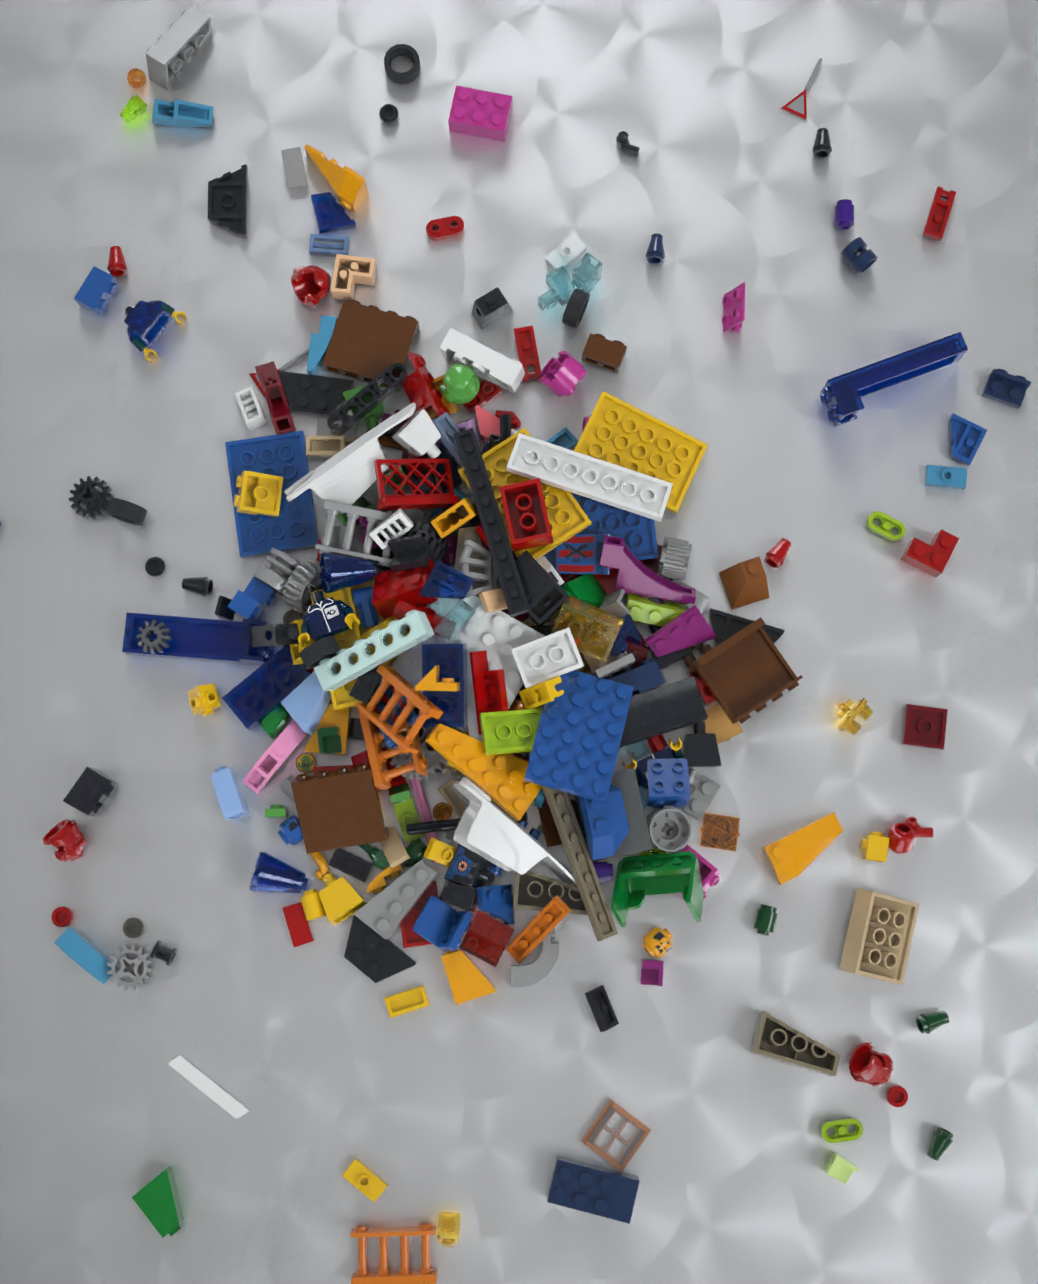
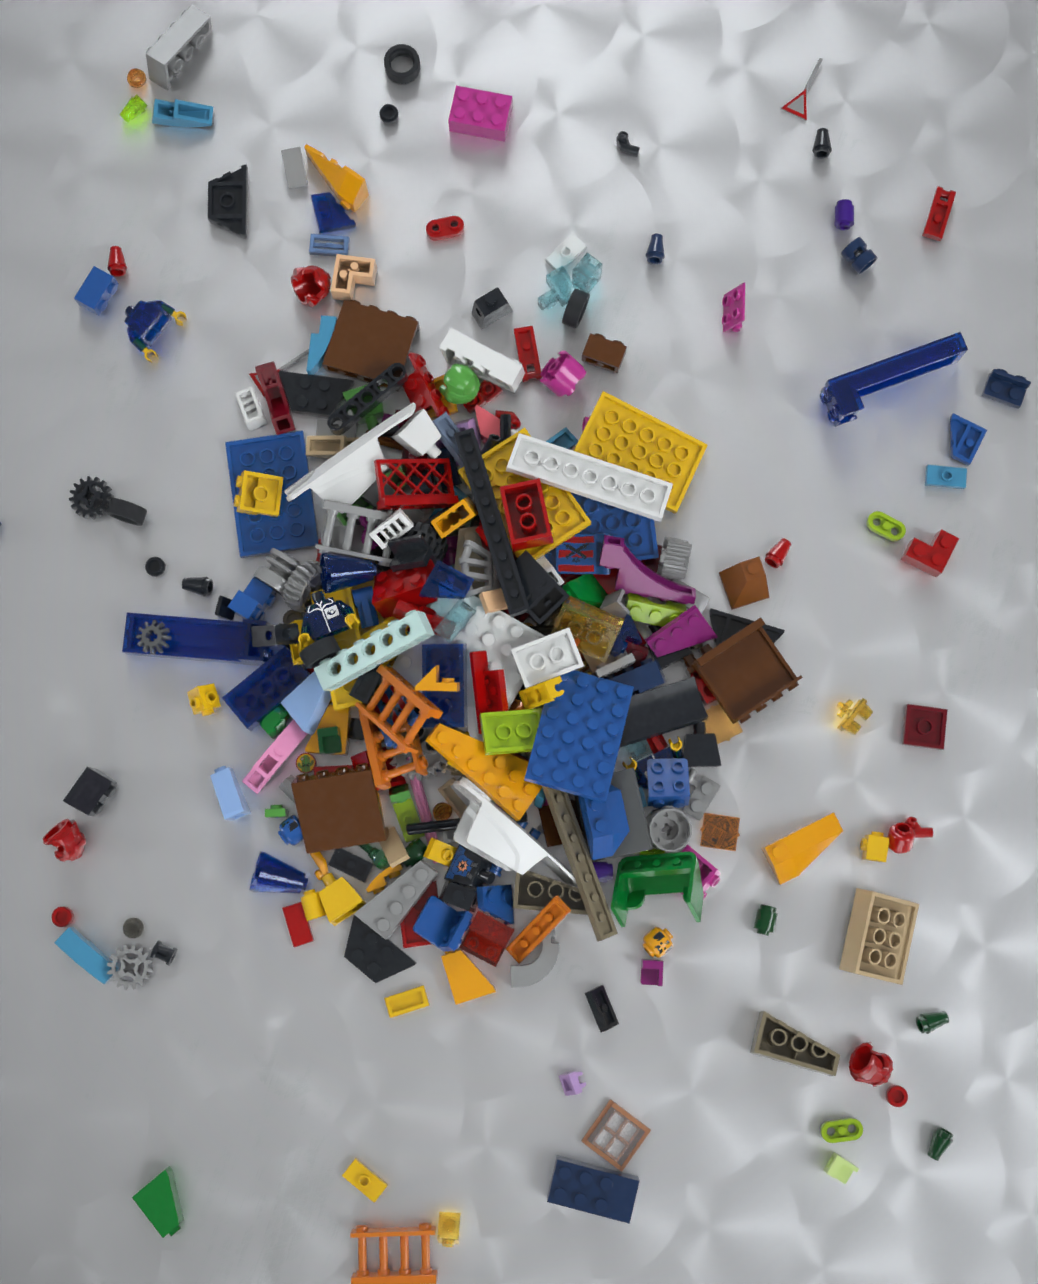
(208, 1087): white sticker -> none
(571, 1083): none -> lavender tile

